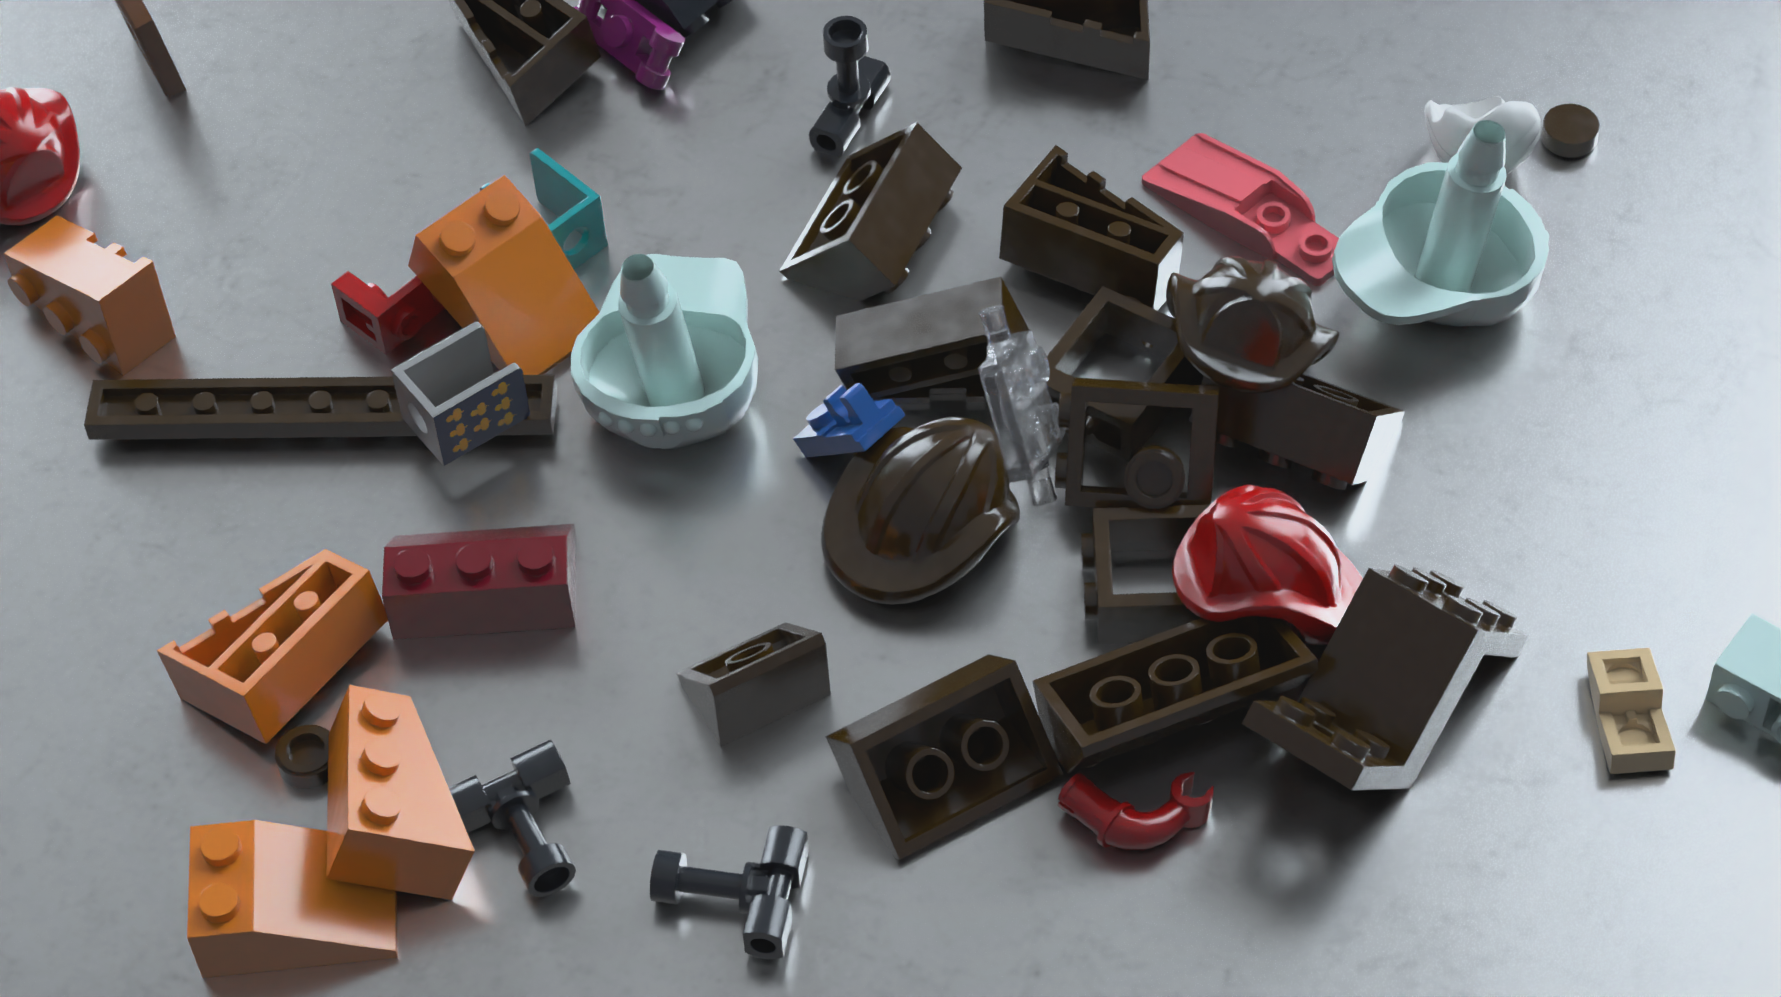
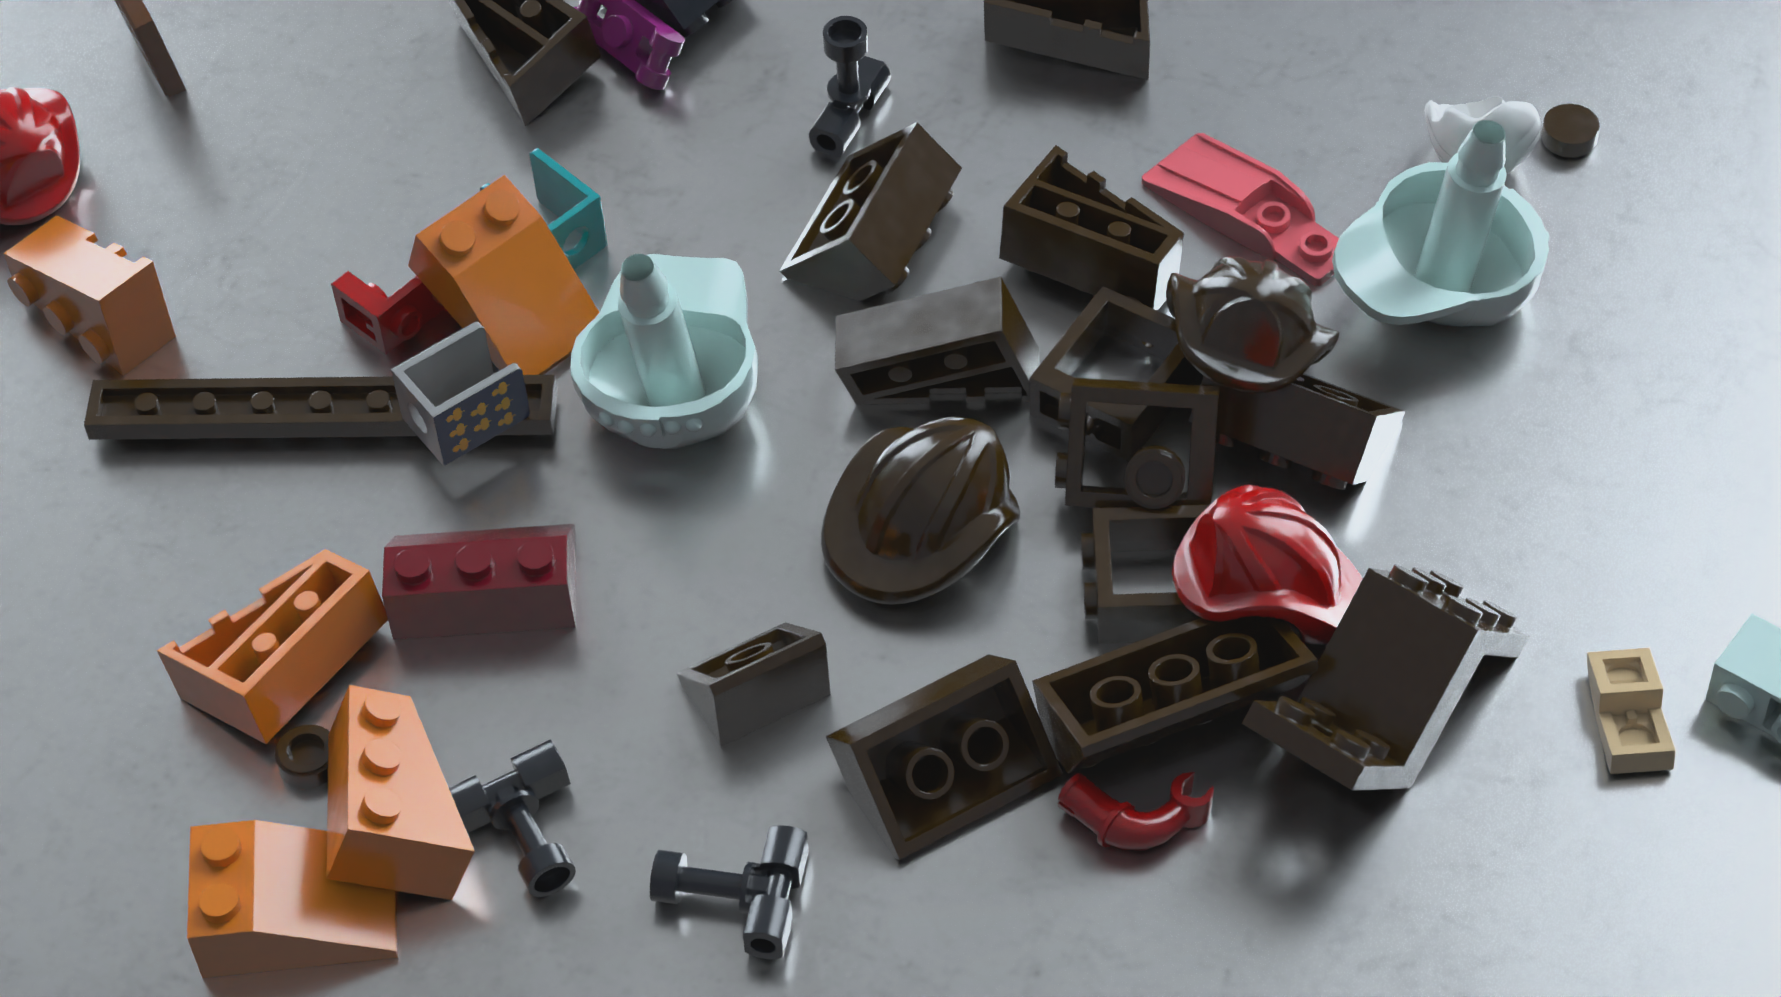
(847, 423): blue plate -> none
(1020, 404): clear plate -> none

